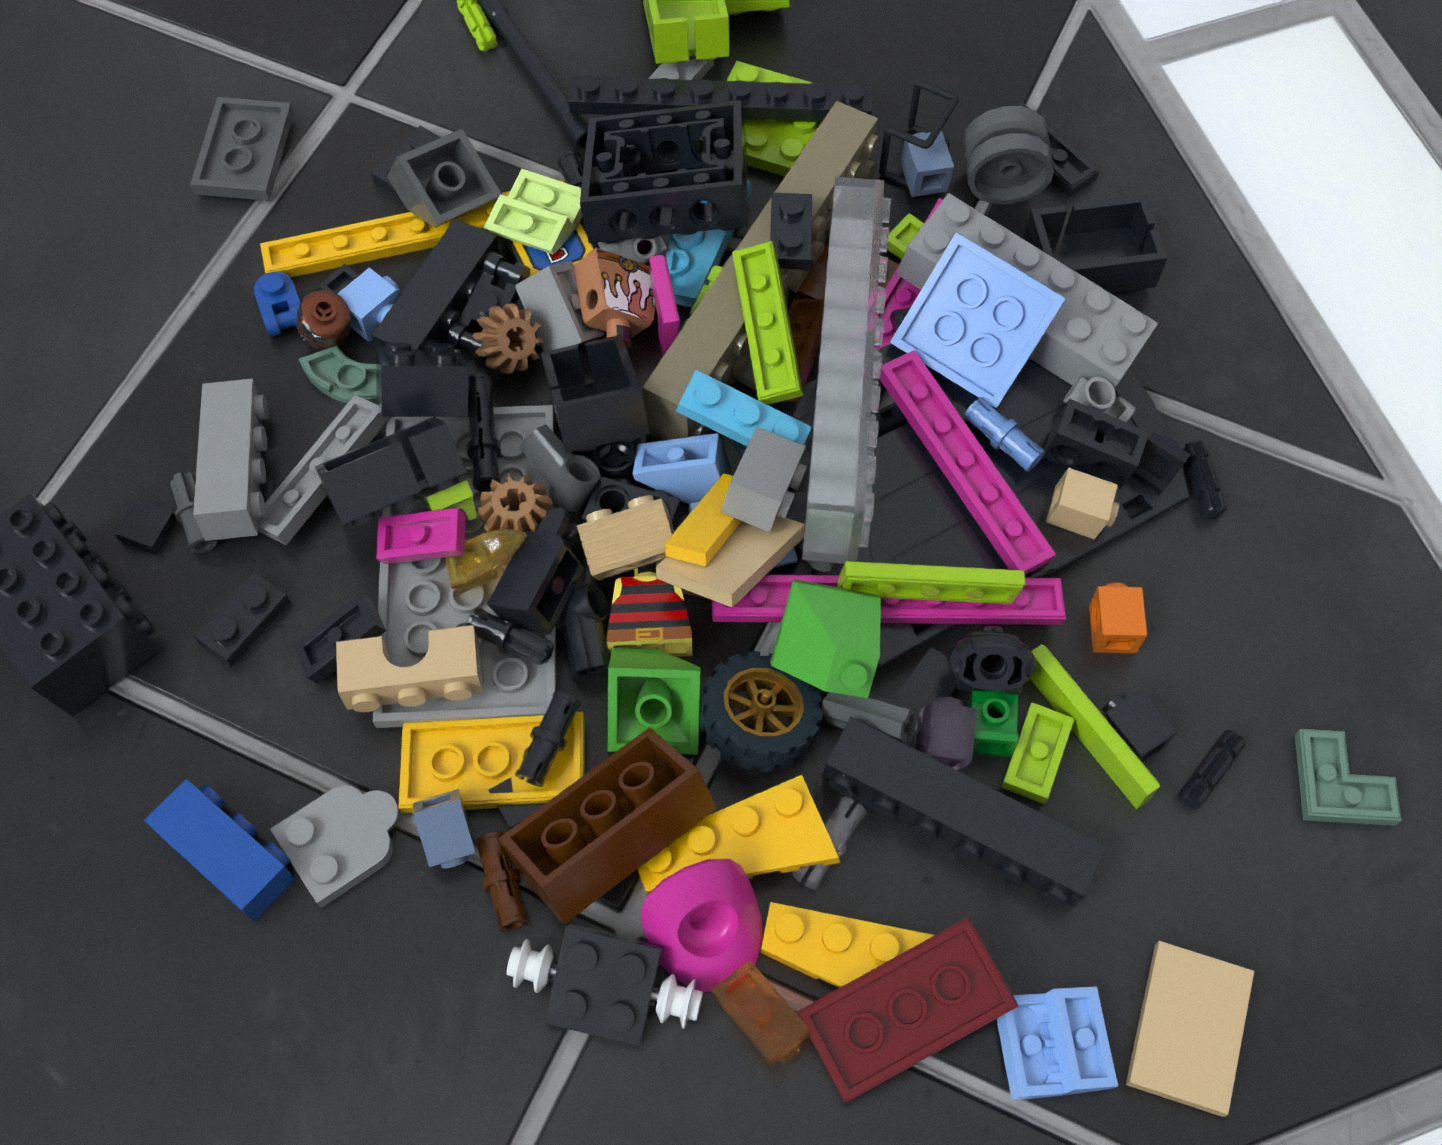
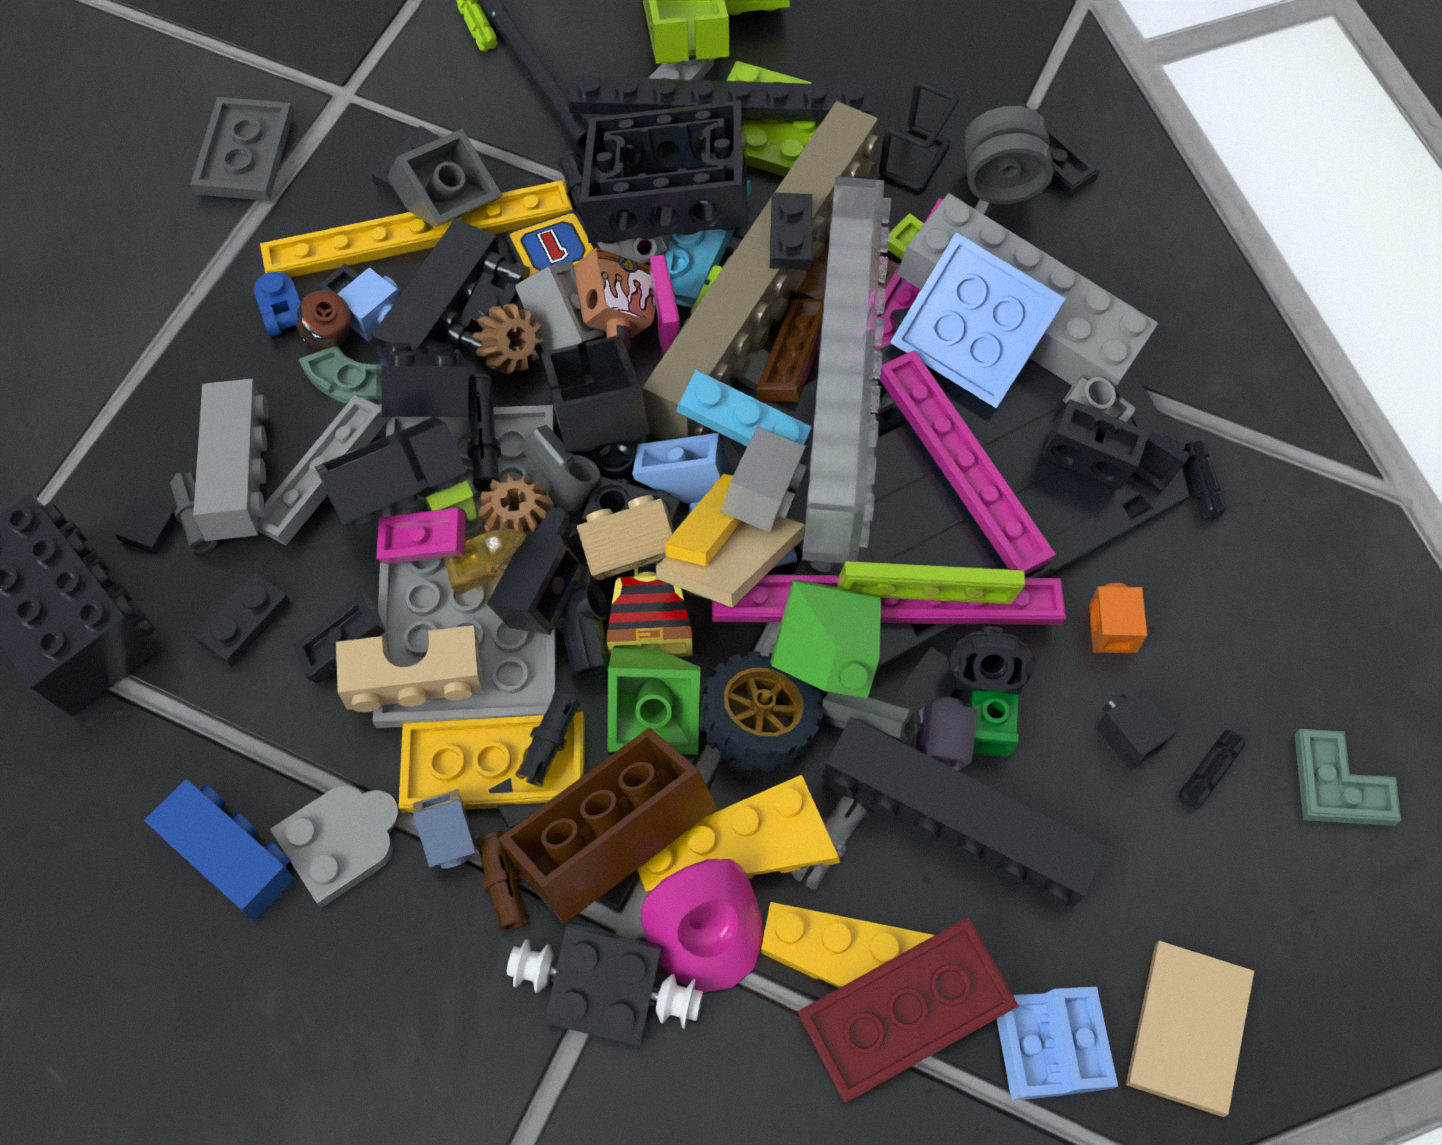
(511, 637): black axle -> none
(537, 212): yellowish green slope -> none
(761, 1013): clear orange plate -> none
(767, 323): lime tile -> none
(927, 169): sand blue brick -> none
(1004, 434): medium blue pin -> none
(1038, 753): lime plate -> none
(1083, 504): tan brick -> none
(1093, 729): lime tile -> none
(1103, 241): black piece -> none

